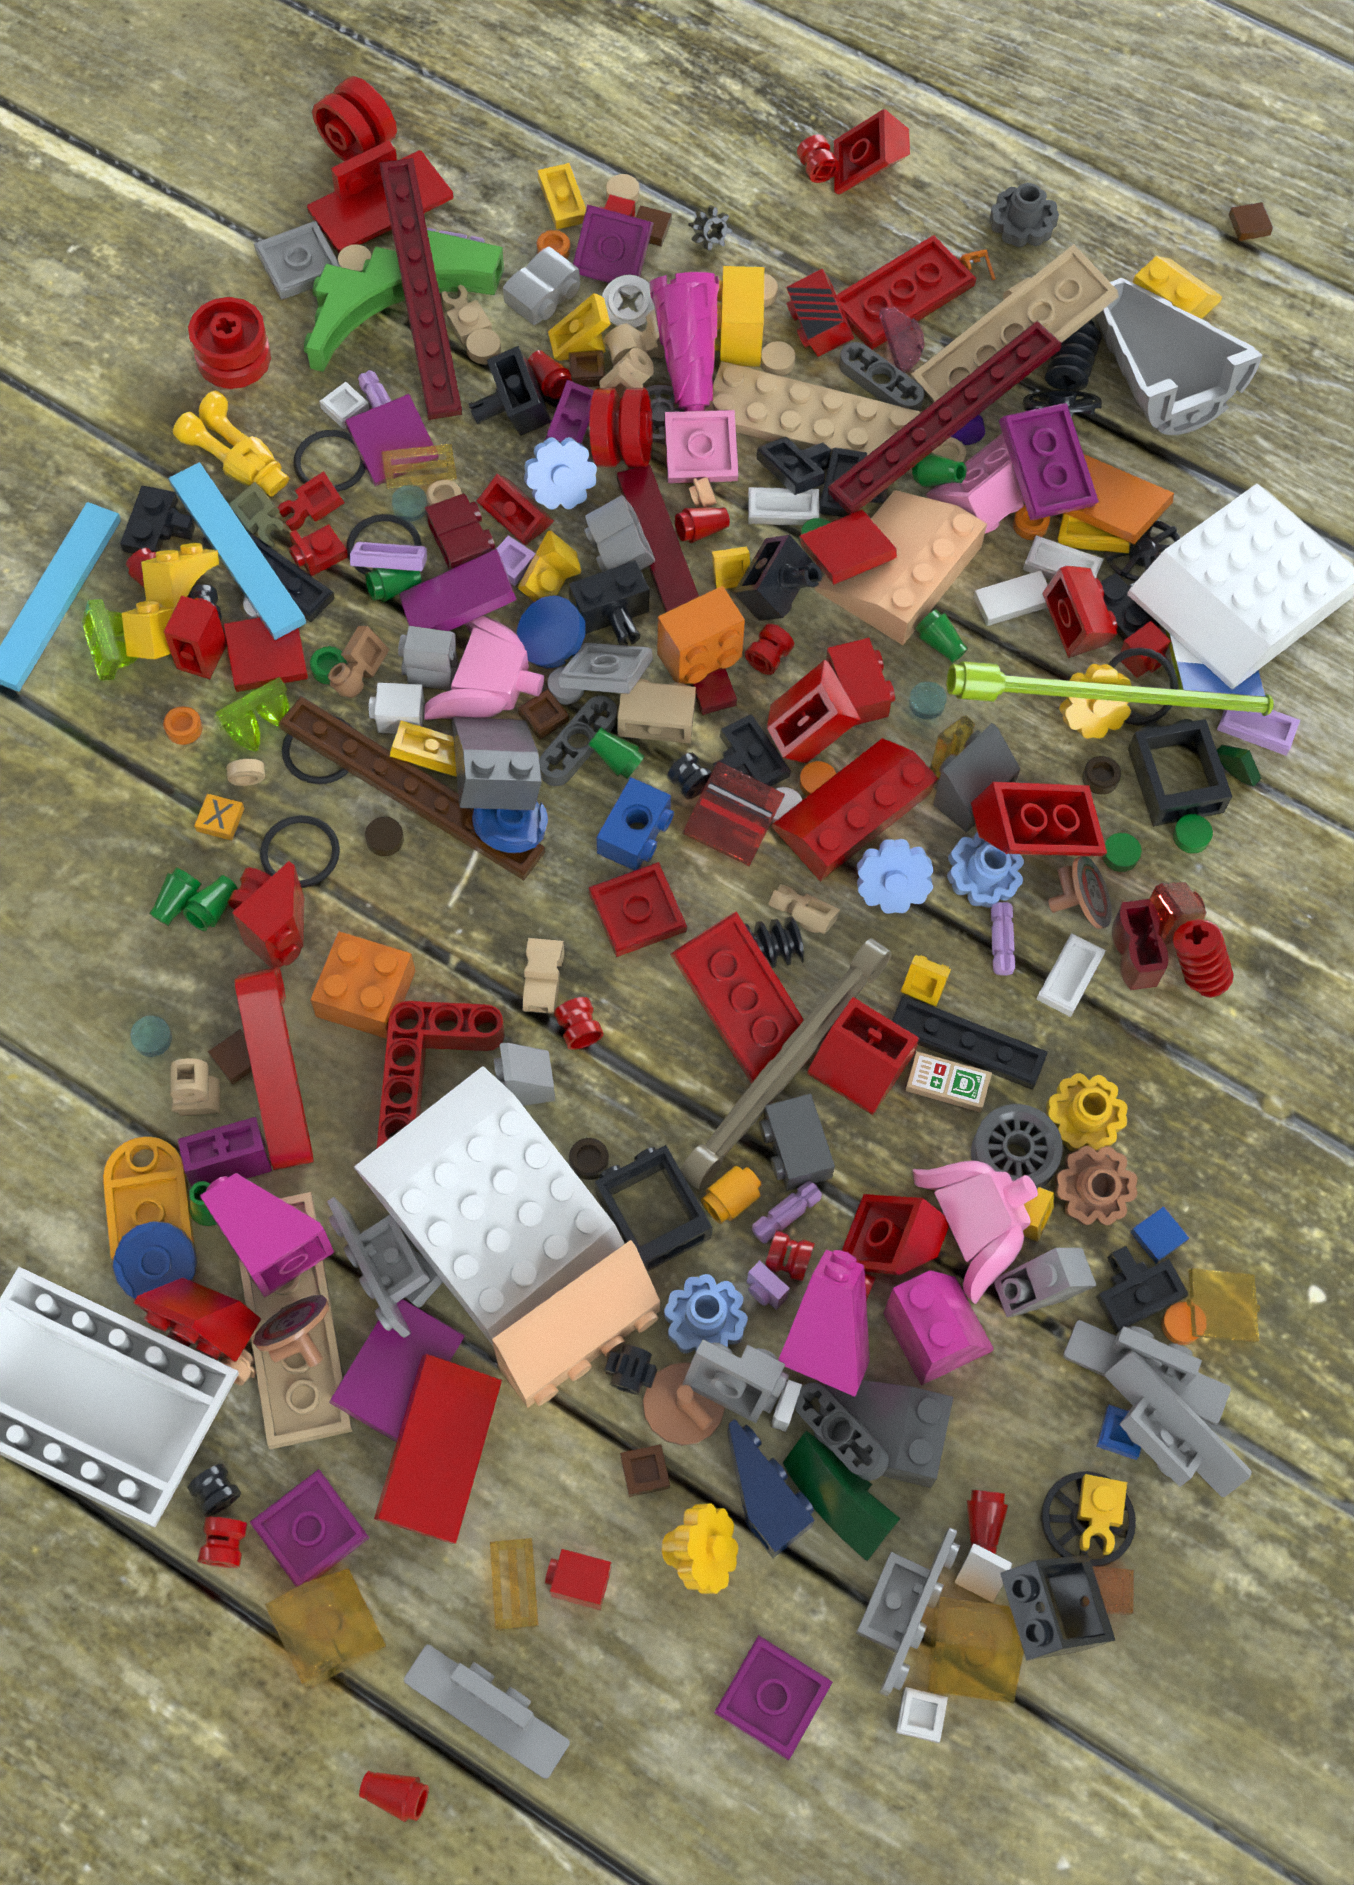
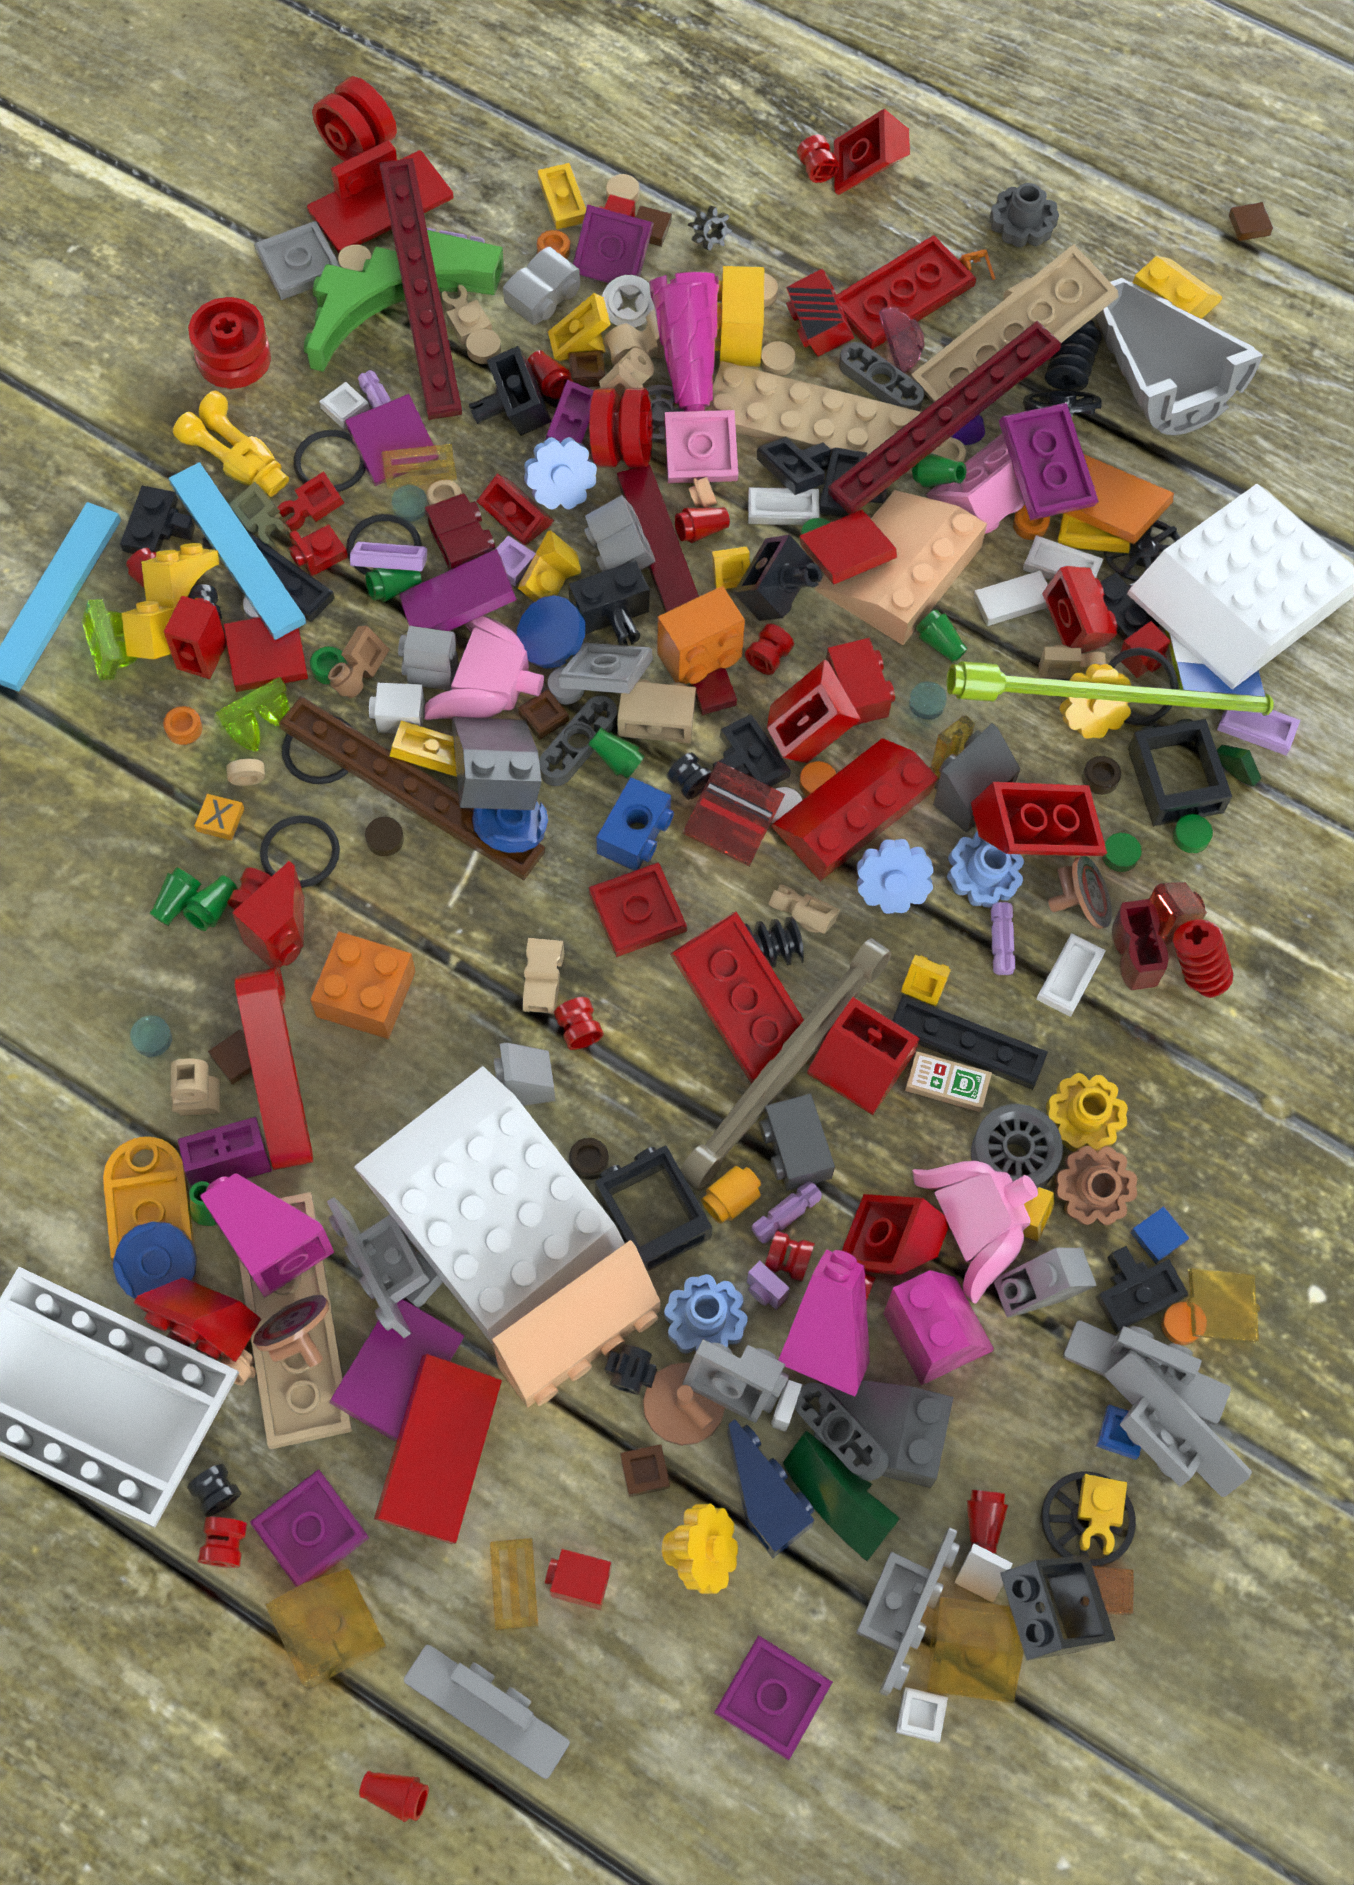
(414, 1043): red beam -> none
(1064, 662): none -> tan plate

